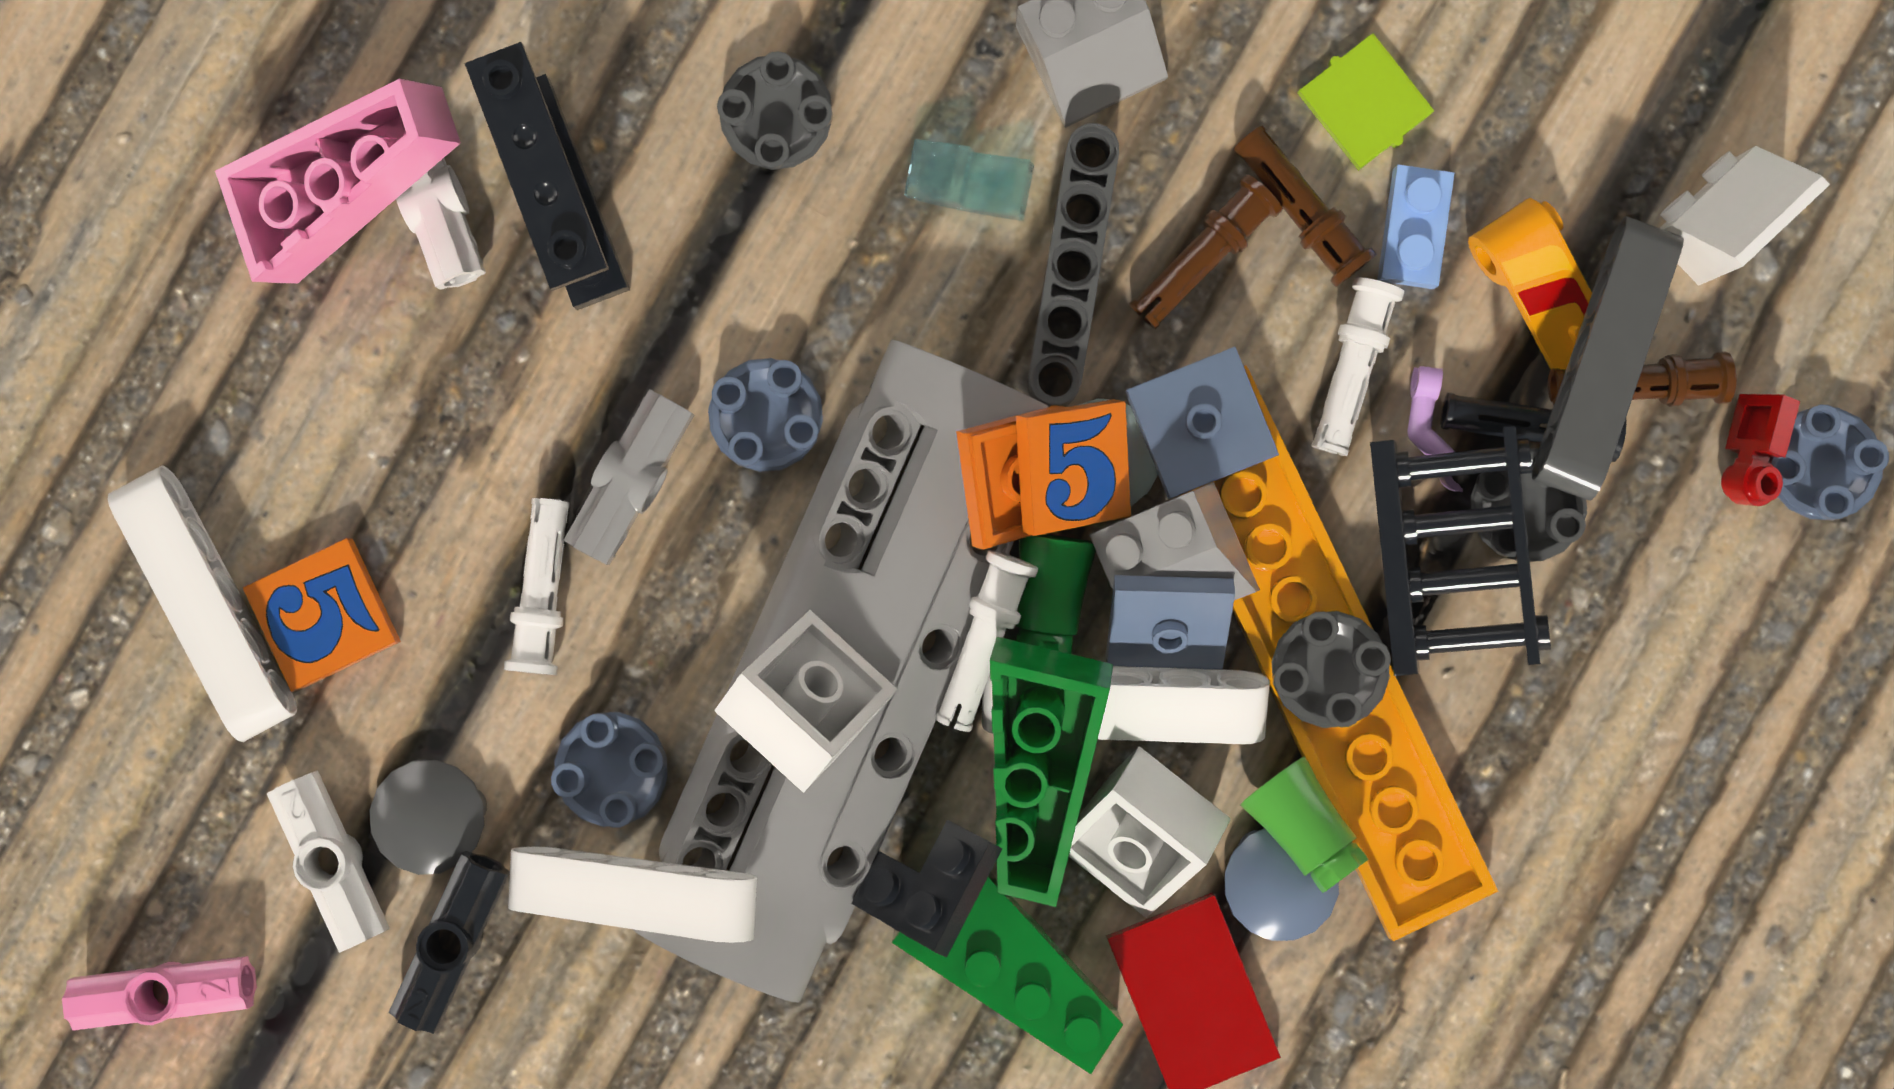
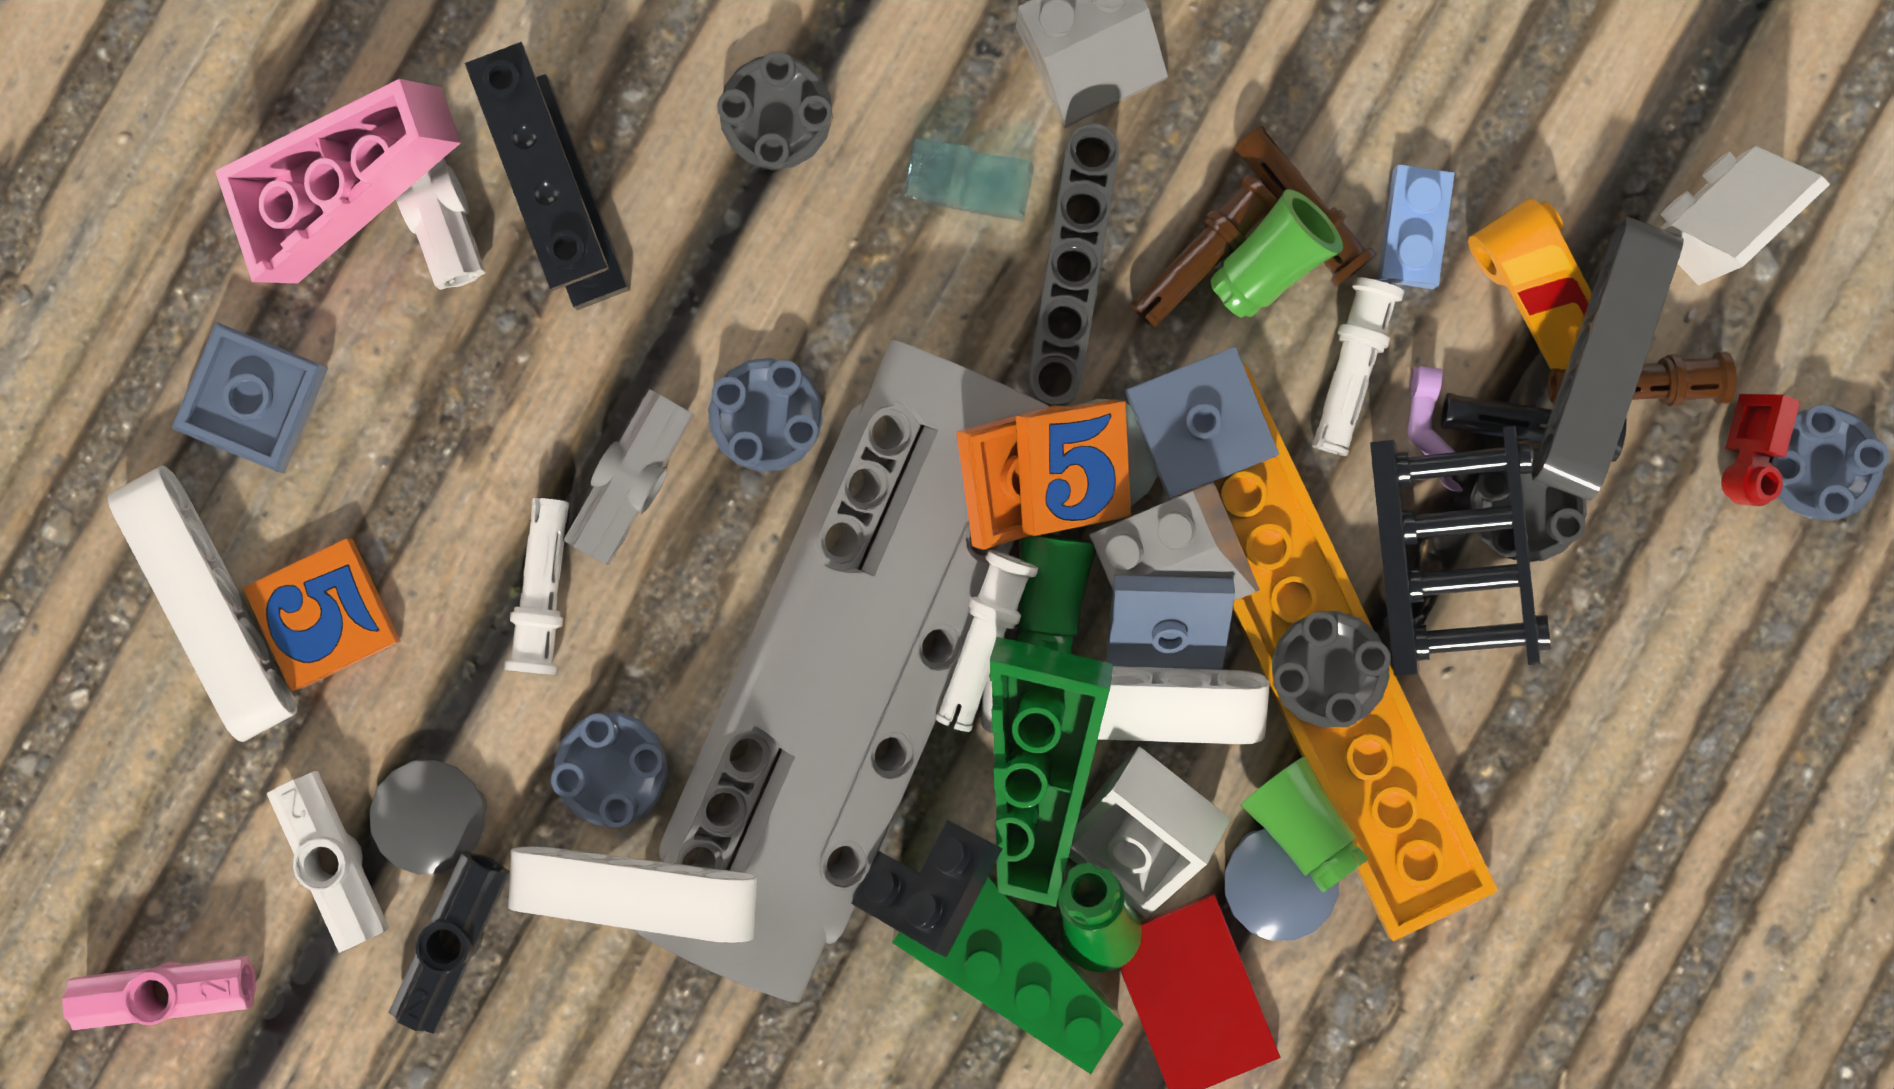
(249, 398): none -> sand blue plate
(805, 700): white slope -> none
(1098, 923): none -> green plant
(1276, 255): none -> bright green plant
(1365, 101): lime piece -> none

